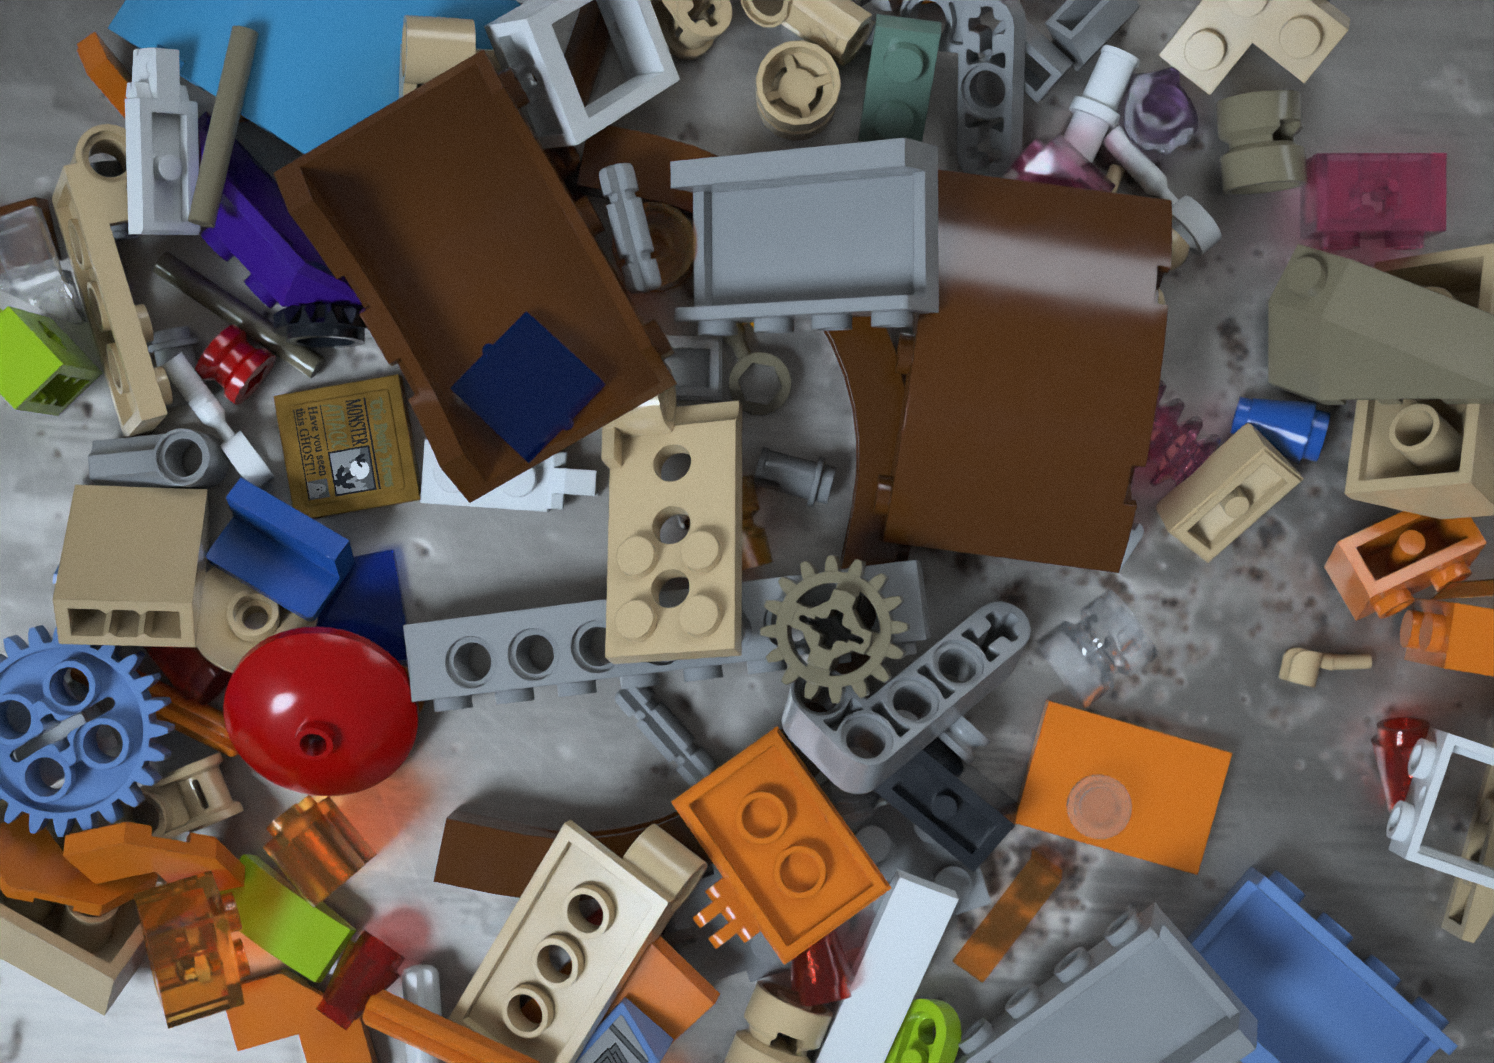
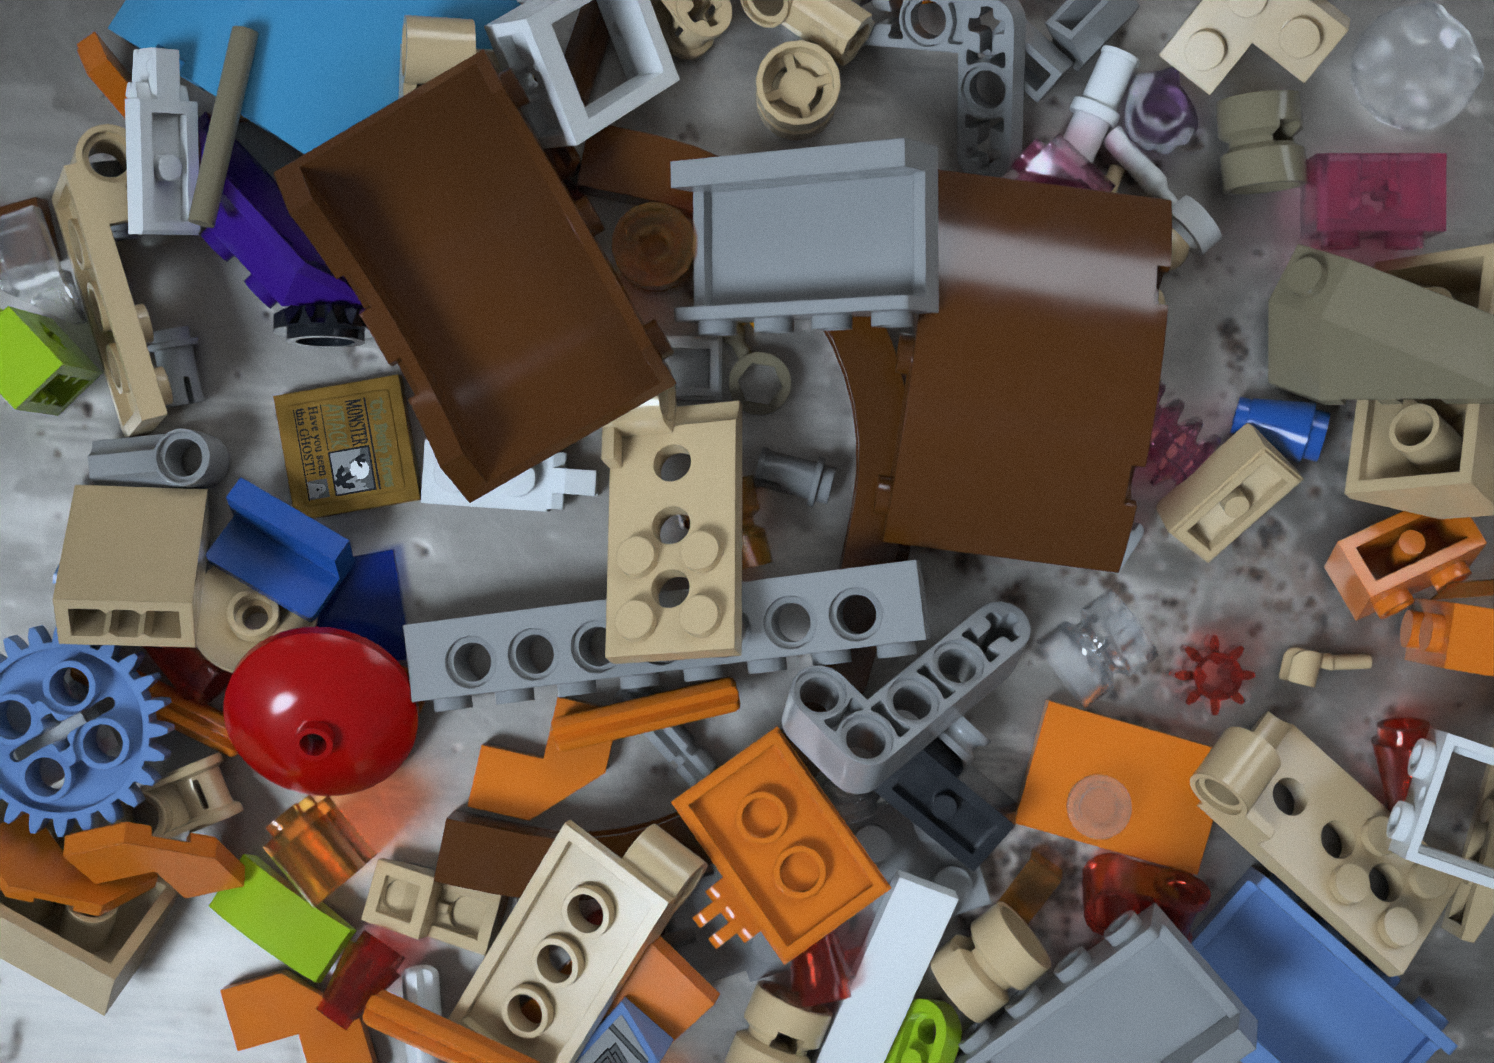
(192, 947): clear orange brick -> none
(212, 414): white piece -> none
(235, 364): red wheel -> none
(237, 313): dark tan bar -> none
(412, 904): none -> tan slope
(527, 386): clear blue piece -> none
(528, 783): none -> orange tile
(630, 228): light grey axle -> none
(645, 714): none -> orange axle
(822, 657): dark tan gear -> none
(899, 78): sand green plate -> none
(989, 962): none -> tan wheel
(1137, 888): none -> clear red piece
(1228, 671): none -> clear red gear
(1237, 793): none -> tan hinge
(1415, 67): none -> clear dish

